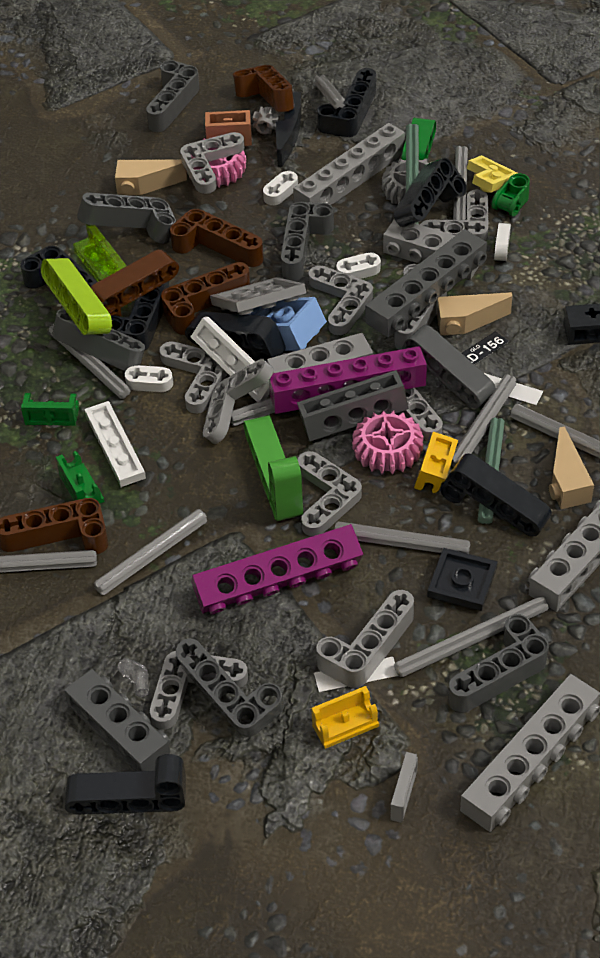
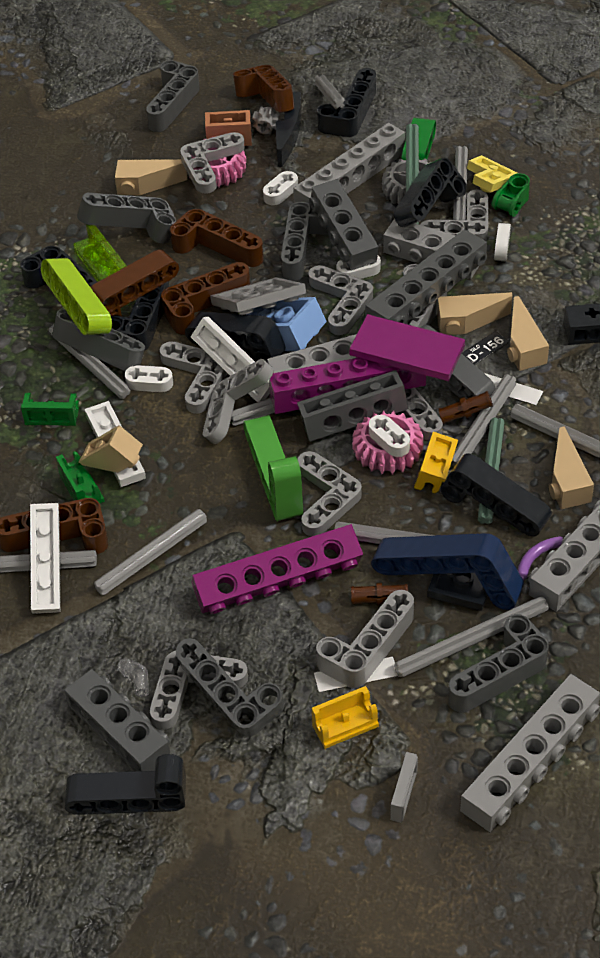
(45, 558): none -> white plate
(112, 451): none -> tan slope
(343, 224): none -> dark grey brick
(374, 594): none -> reddish brown pin
(391, 433): none -> white beam
(407, 347): none -> magenta tile
(454, 554): none -> dark blue beam
(465, 407): none -> reddish brown pin
(527, 343): none -> tan slope
(536, 551): none -> medium lavender piece

